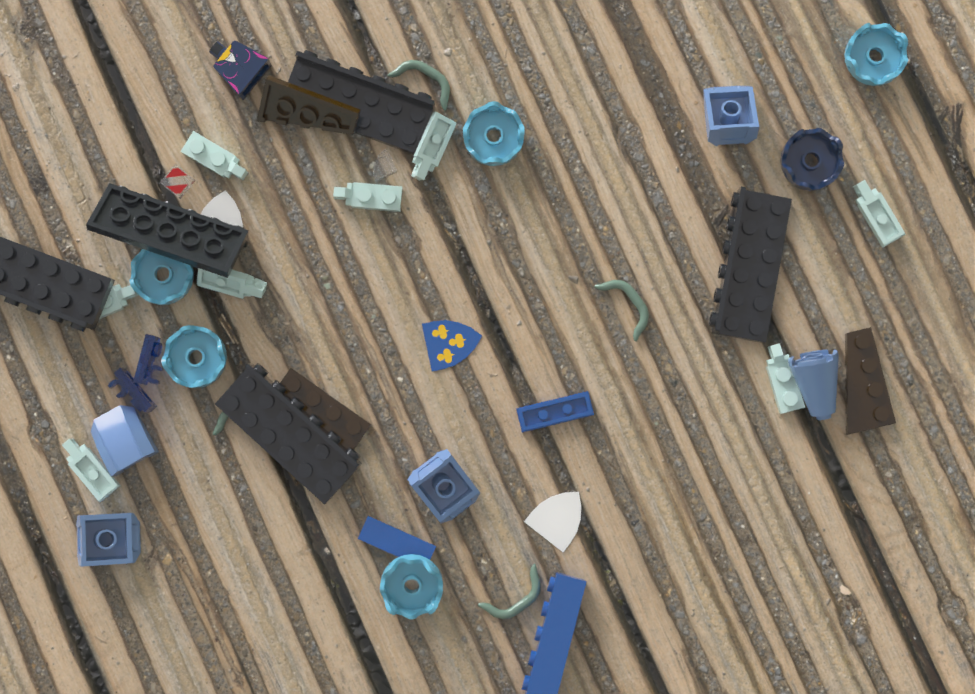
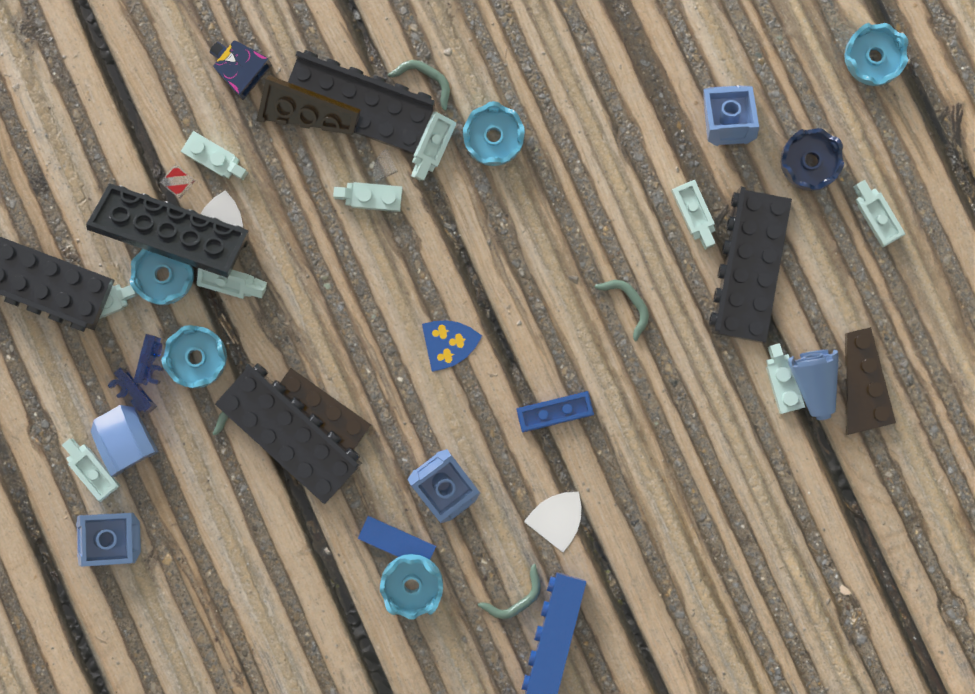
(695, 212): none -> light aqua hinge

